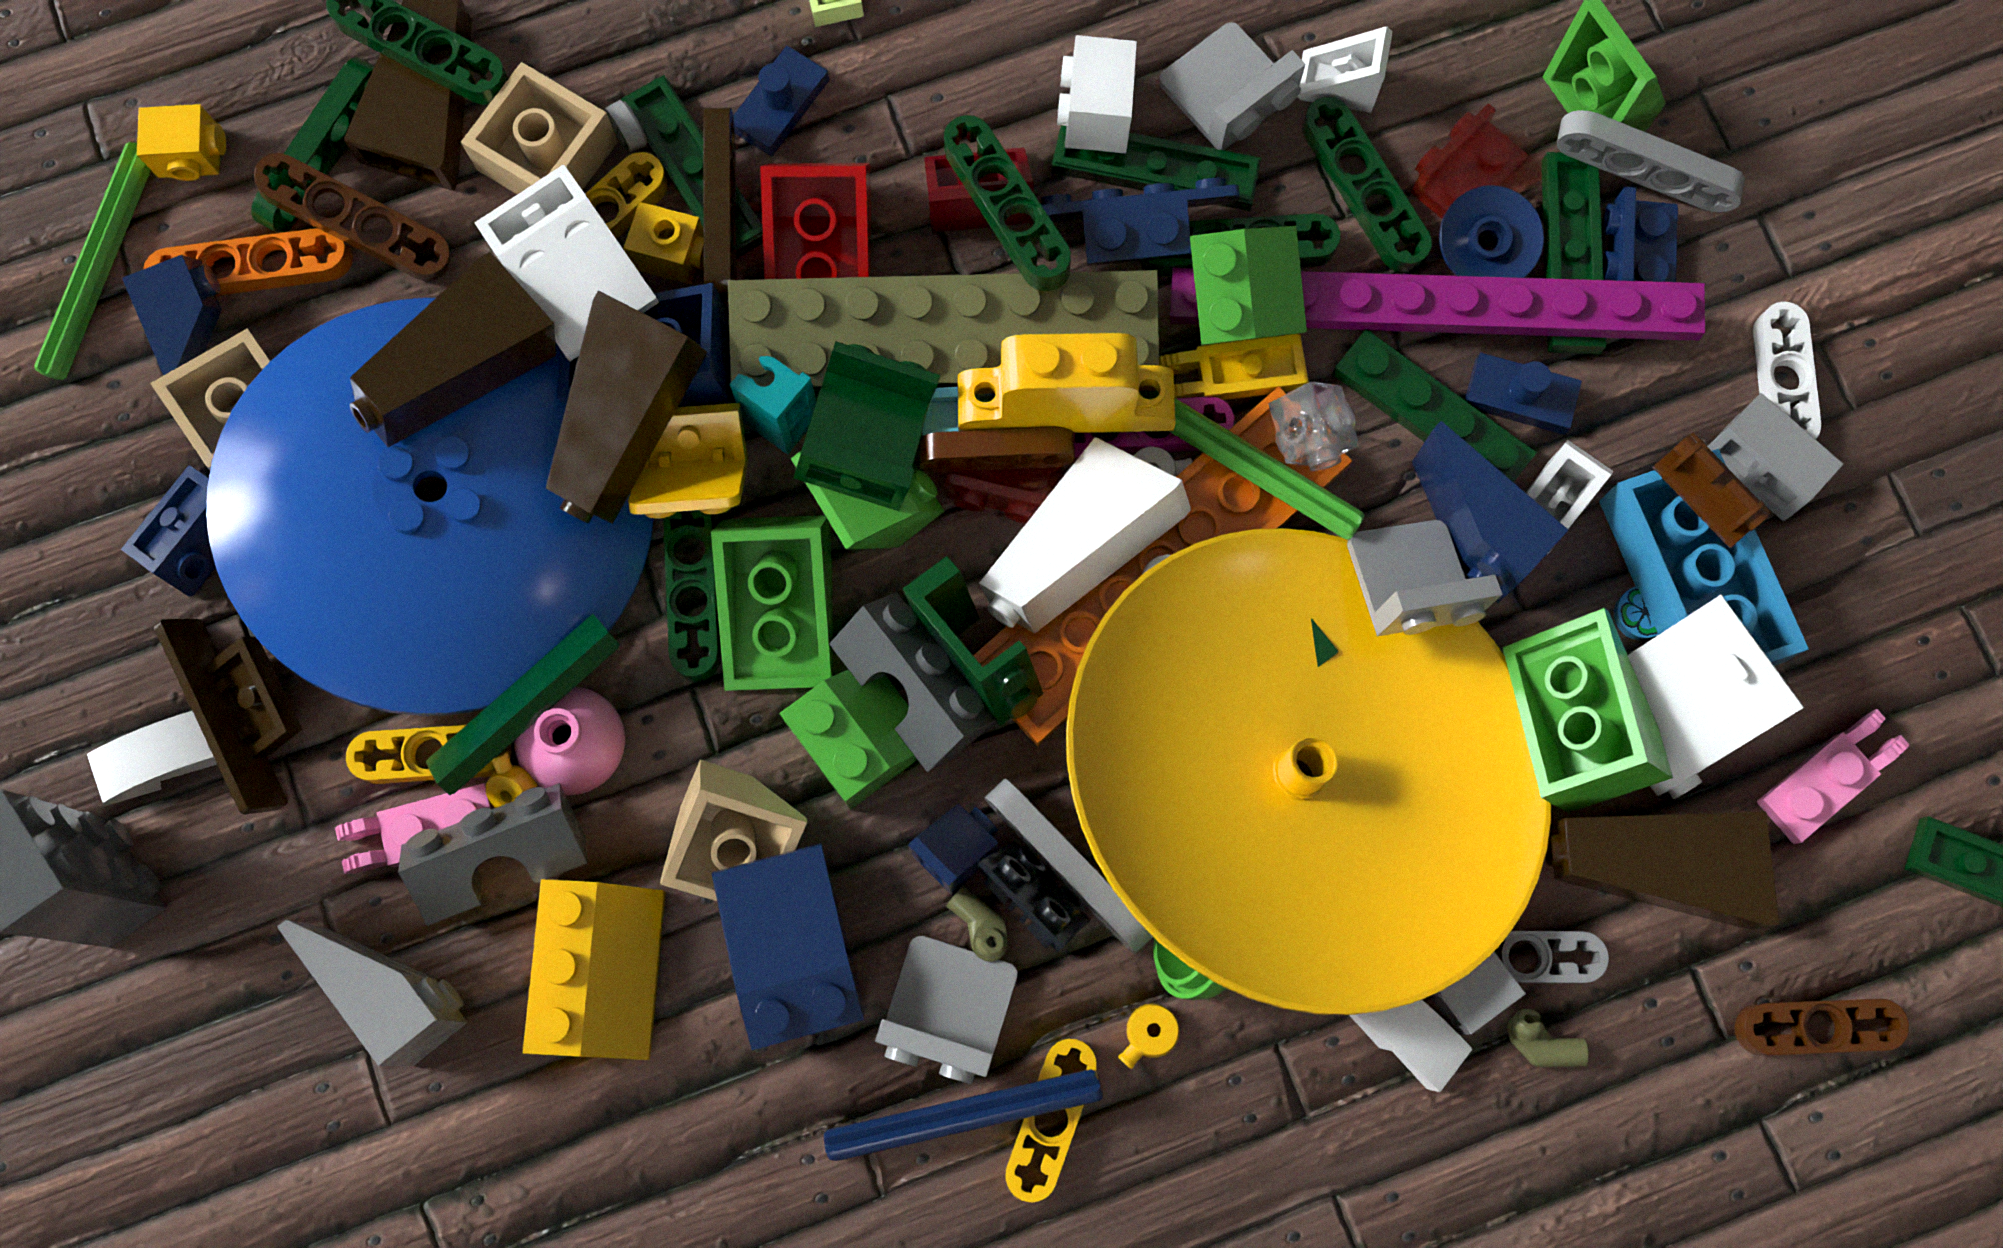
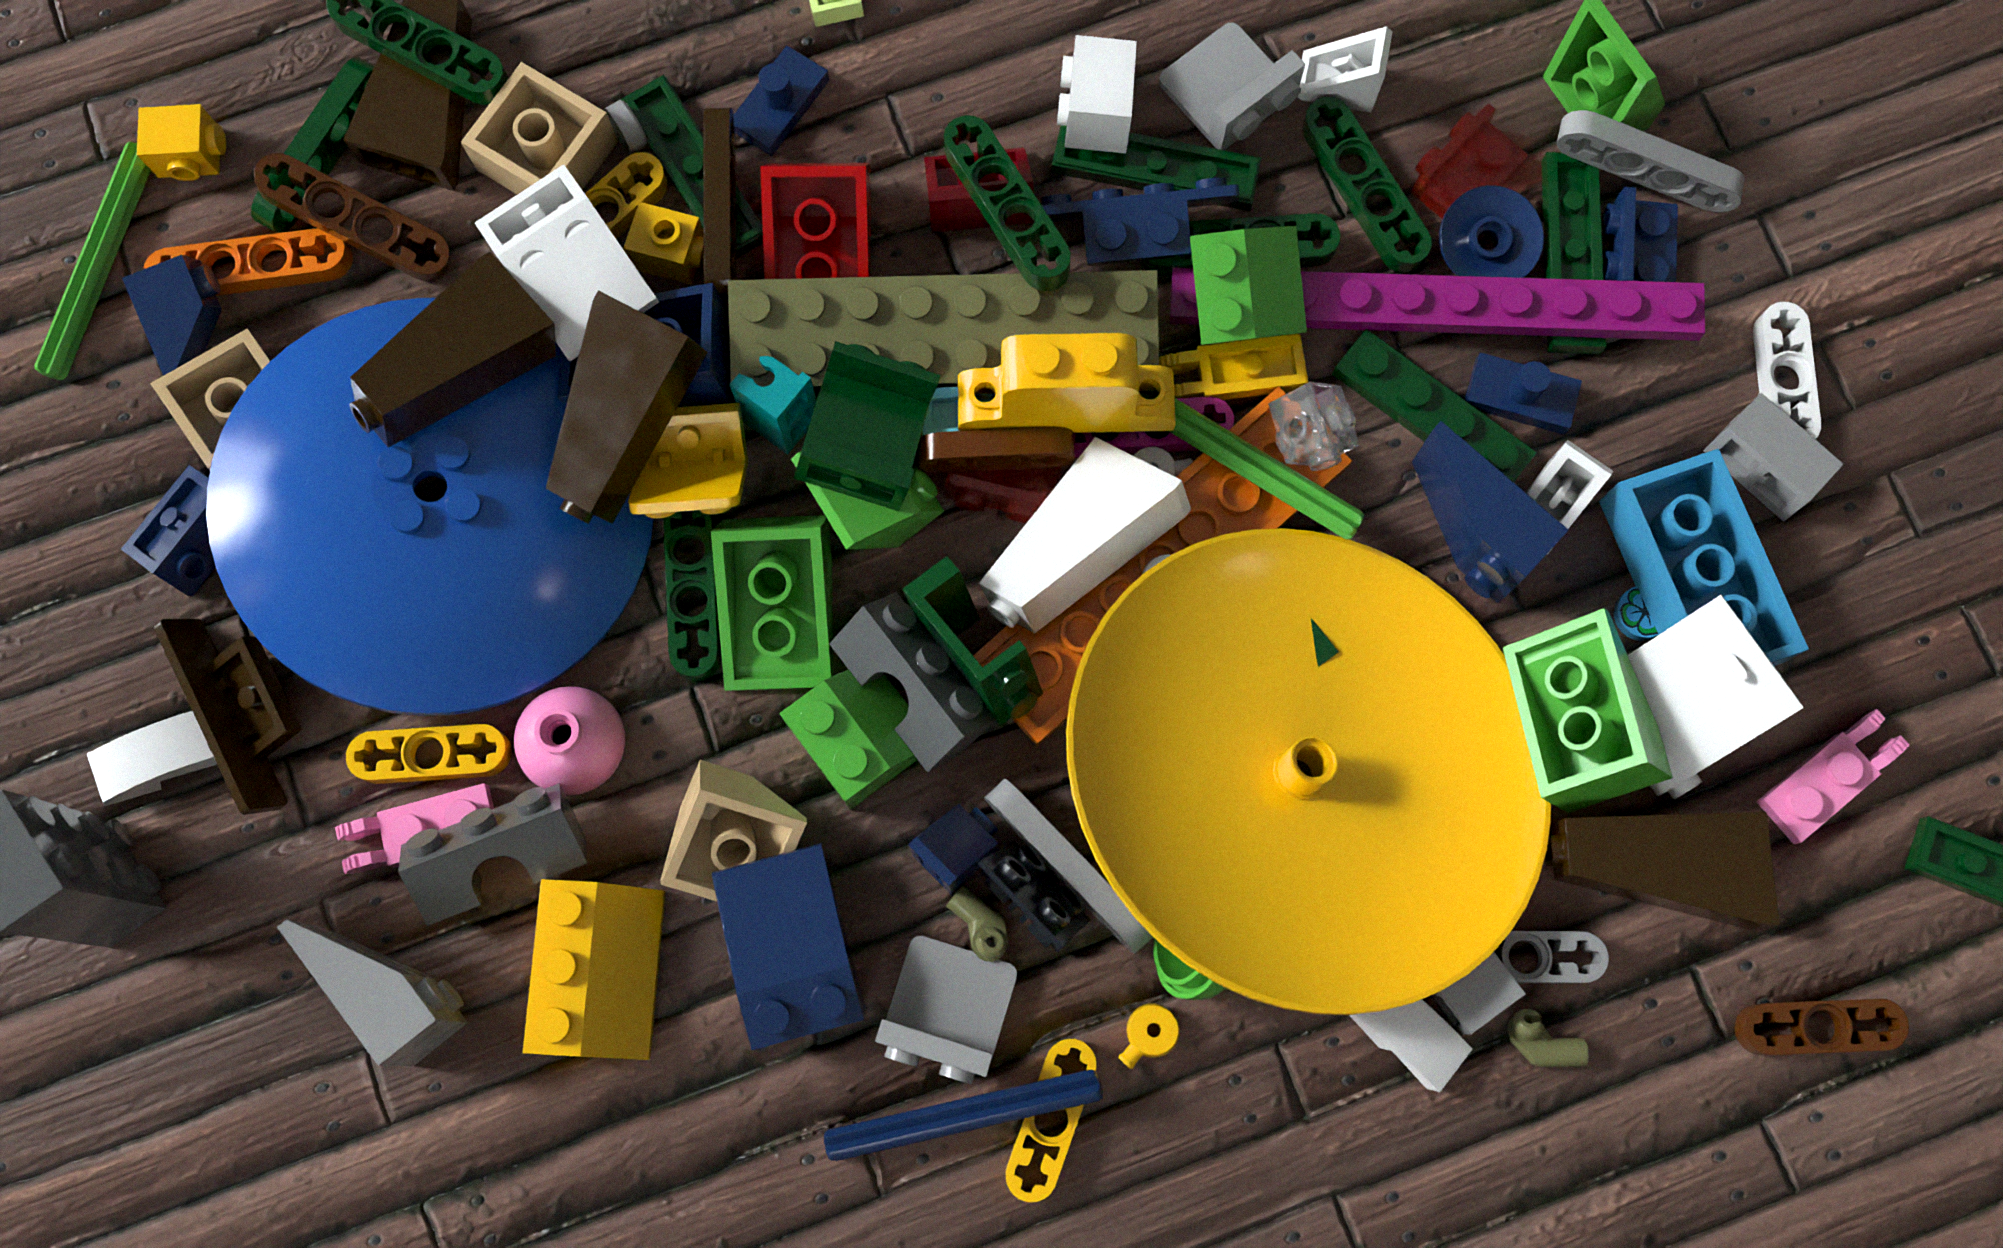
(507, 781): yellow piece -> none
(521, 705): dark green tile -> none
(1416, 579): light grey bracket -> none
(1711, 490): reddish brown hinge -> none

